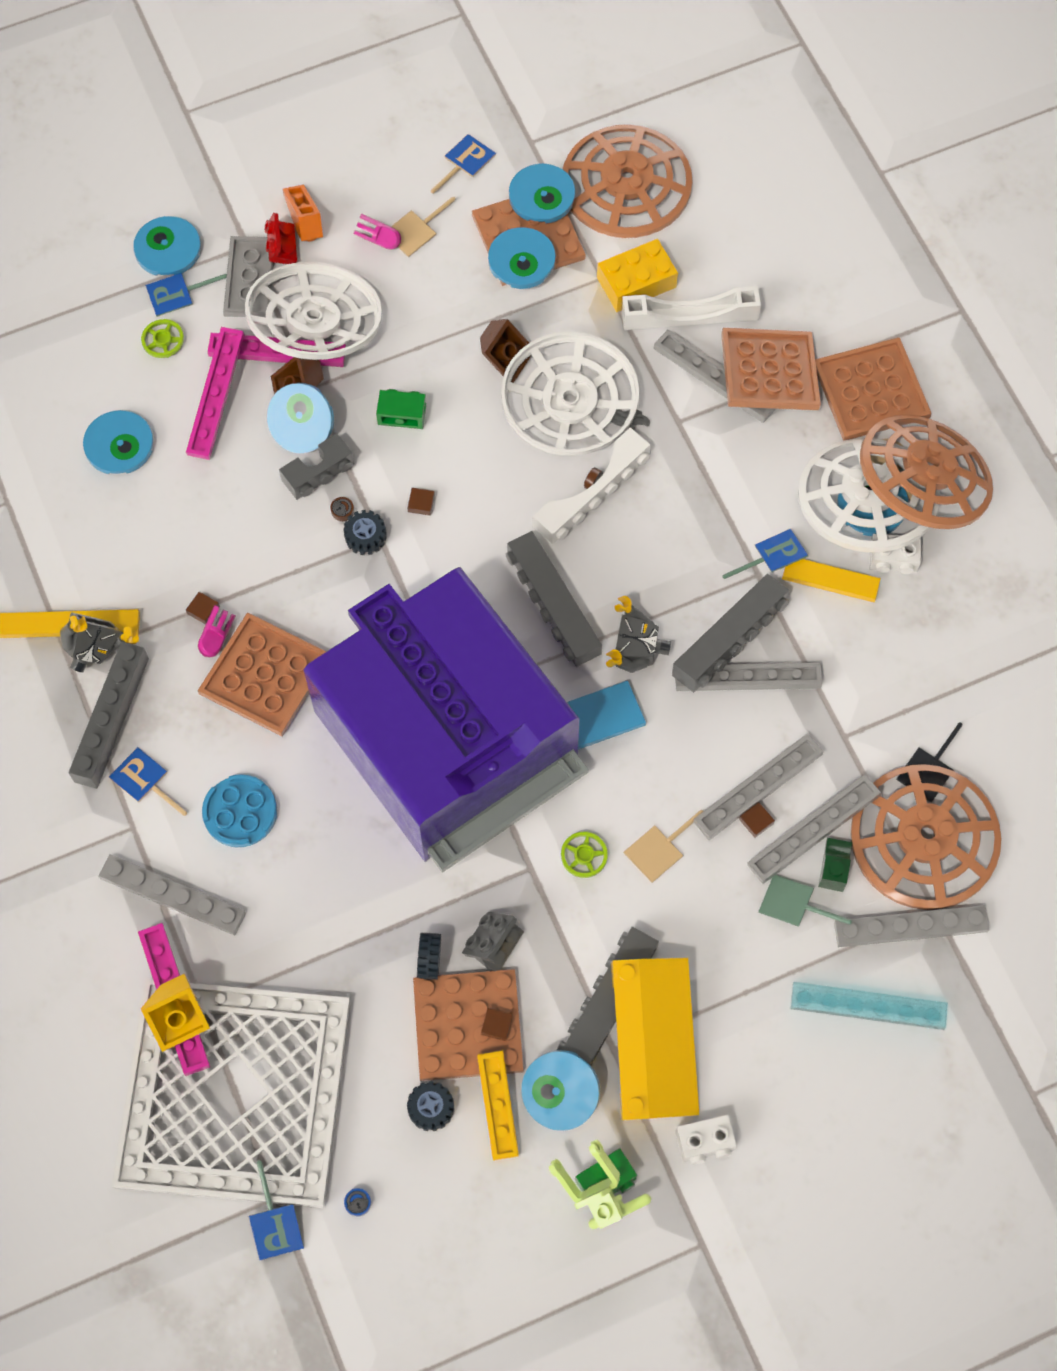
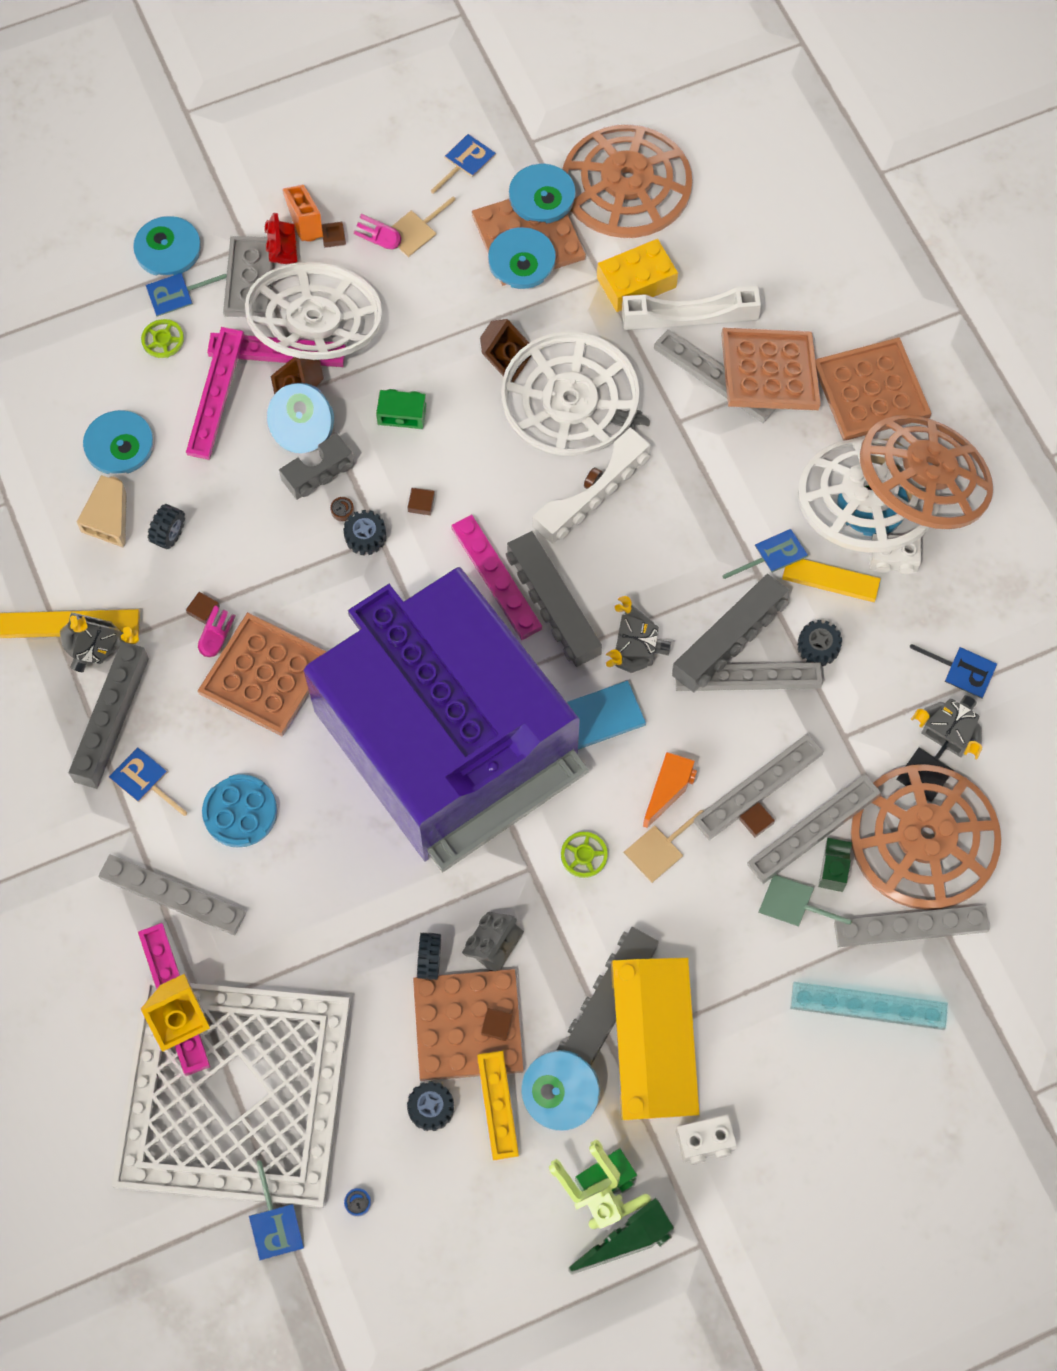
(105, 512): none -> tan slope
(166, 526): none -> black wheel
(333, 234): none -> reddish brown tile
(496, 577): none -> dark pink plate
(641, 1232): none -> dark green wedge
(670, 785): none -> orange slope
(823, 635): none -> black wheel
(952, 723): none -> dark grey torso
(967, 670): none -> blue piece

